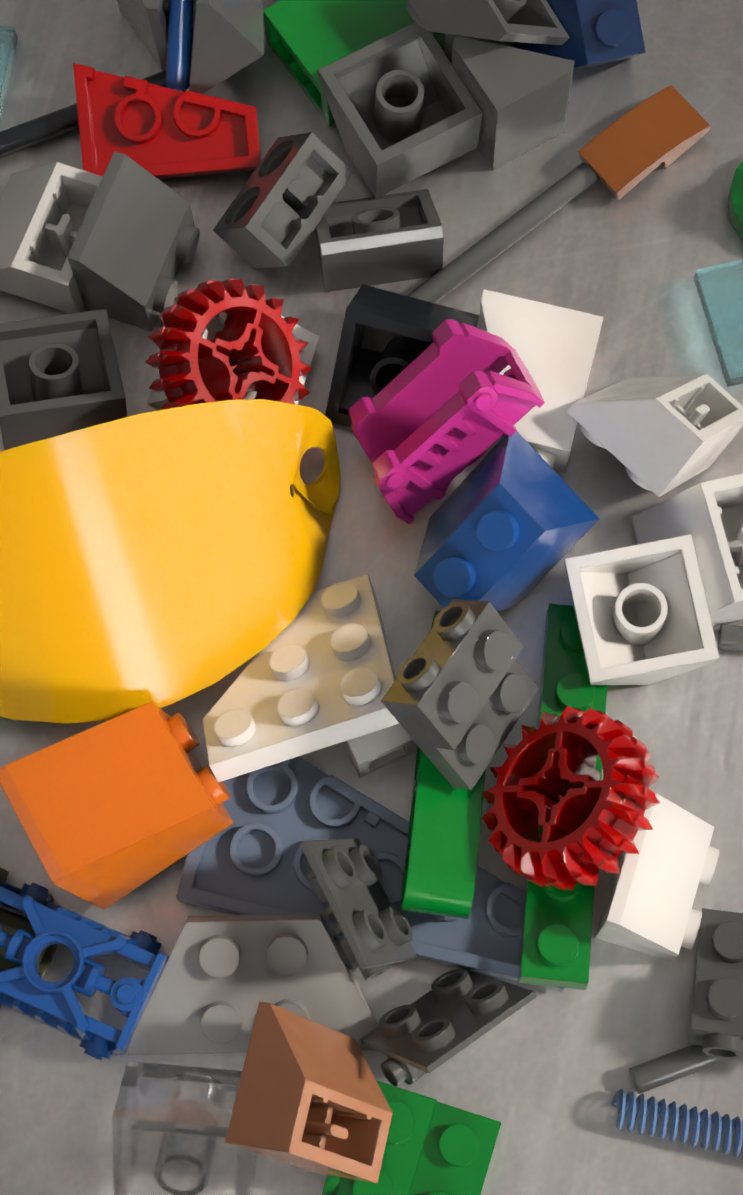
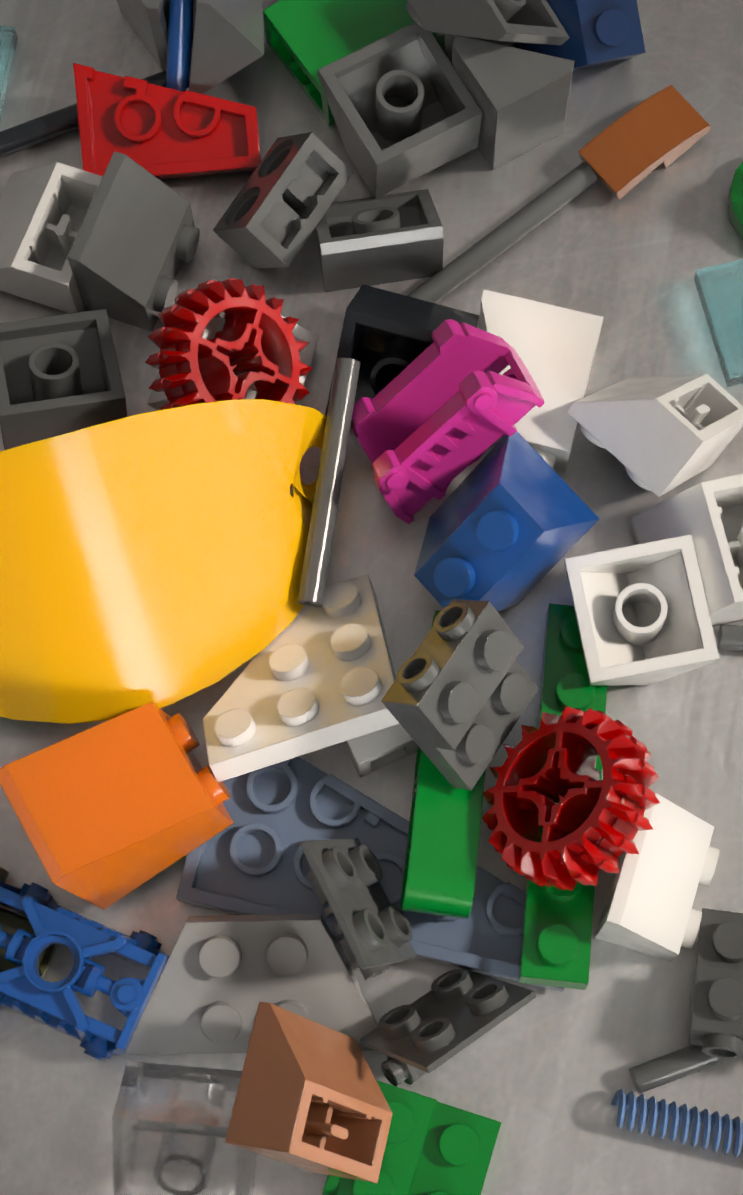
(328, 483): none -> dark grey piece

